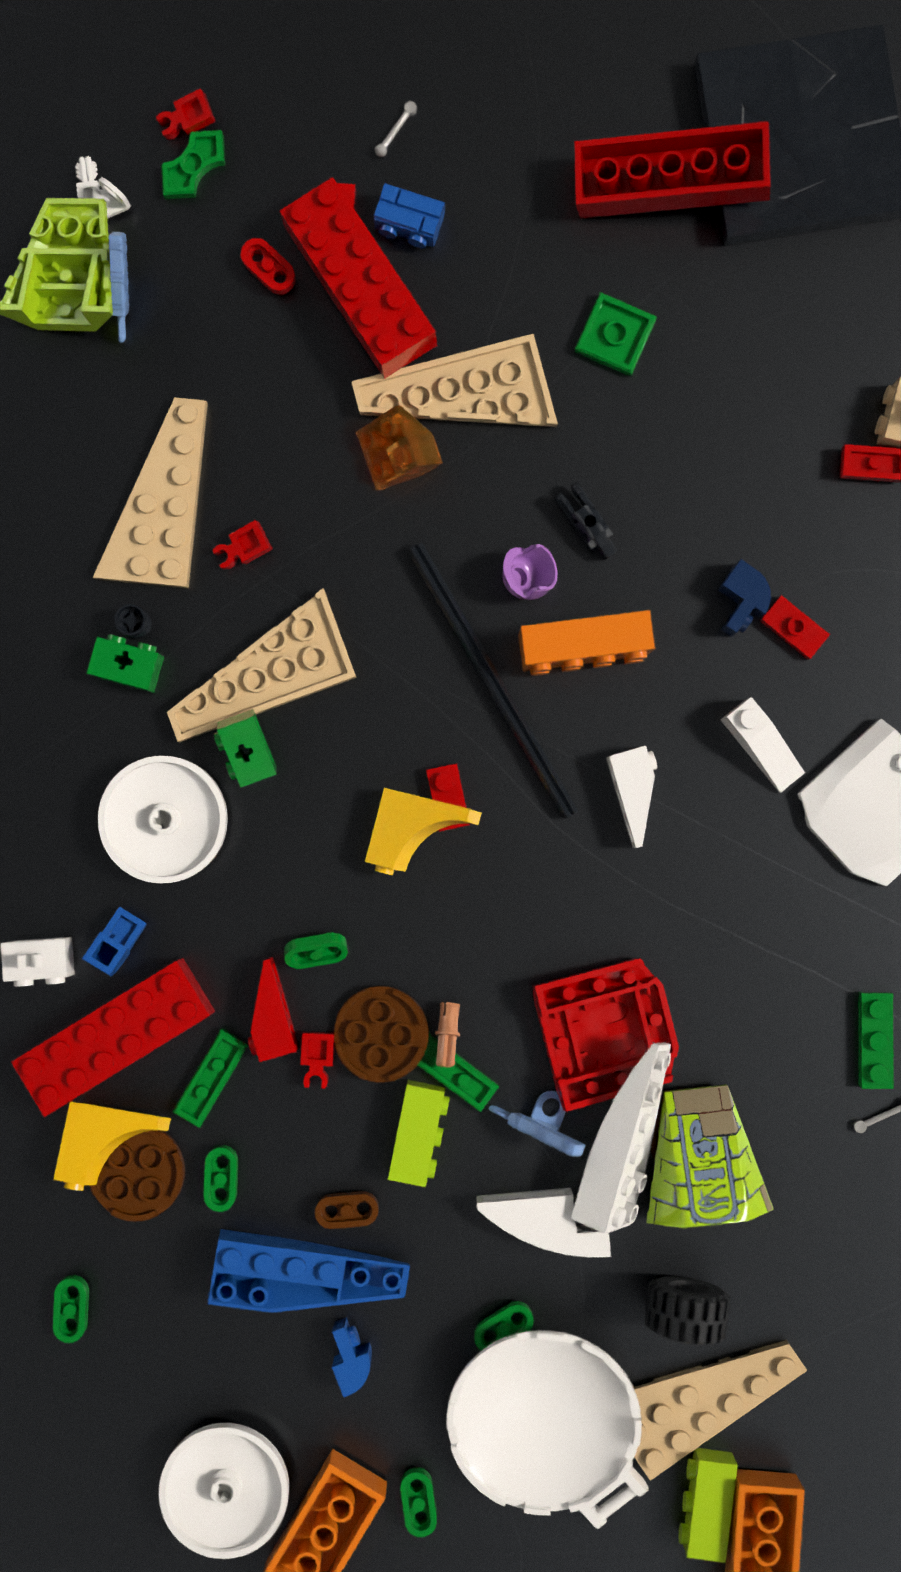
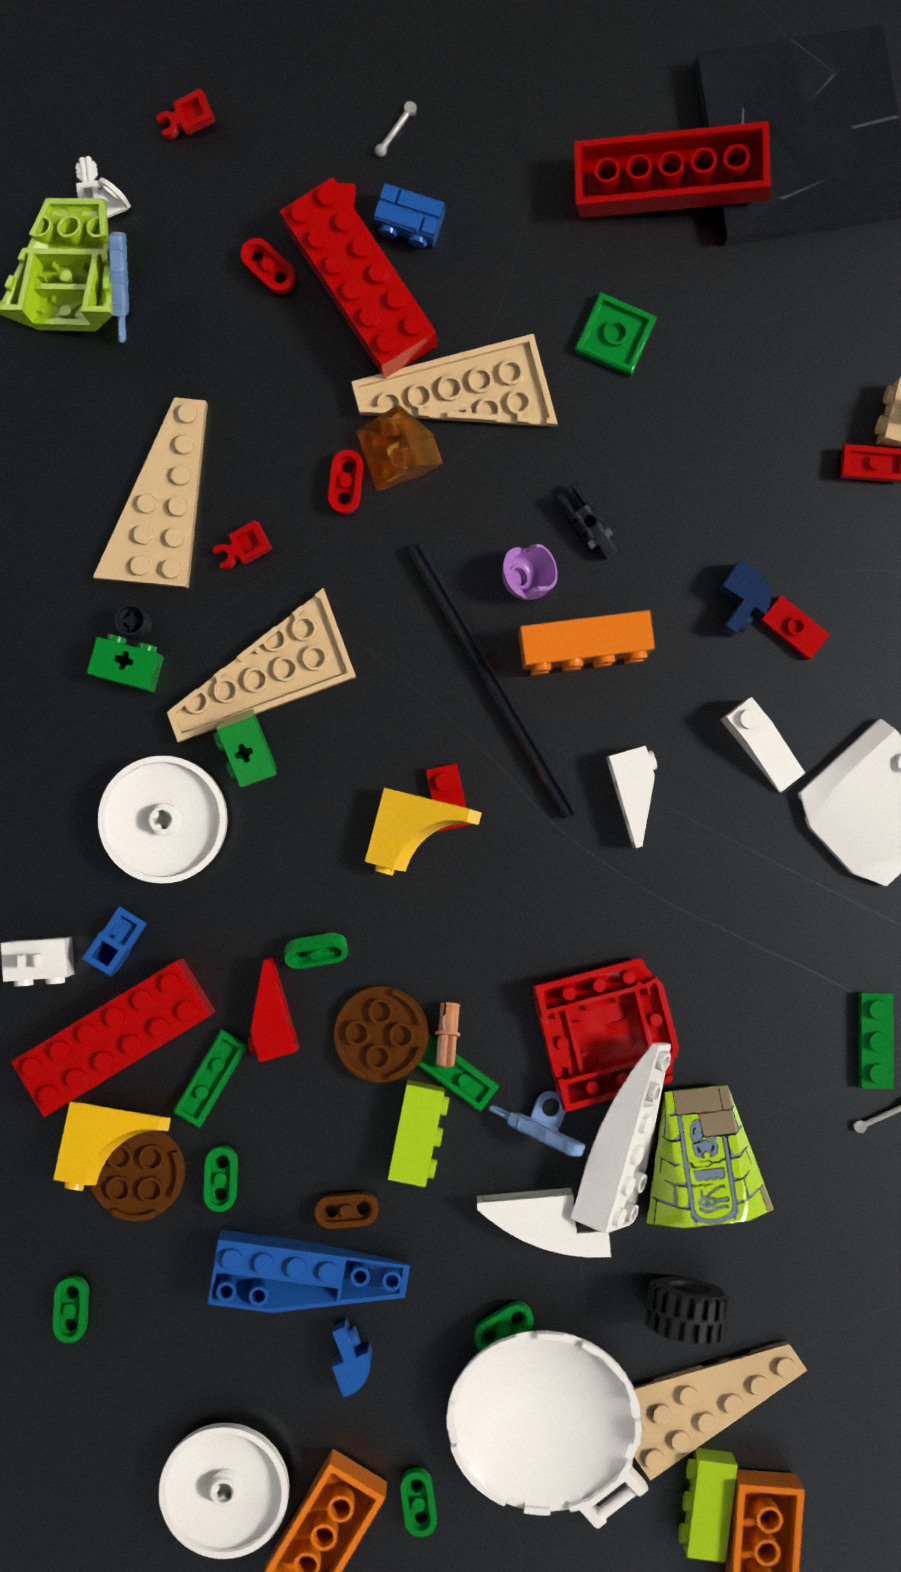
(184, 173): green tile -> none
(317, 1051): red plate -> none
(345, 483): none -> red plate

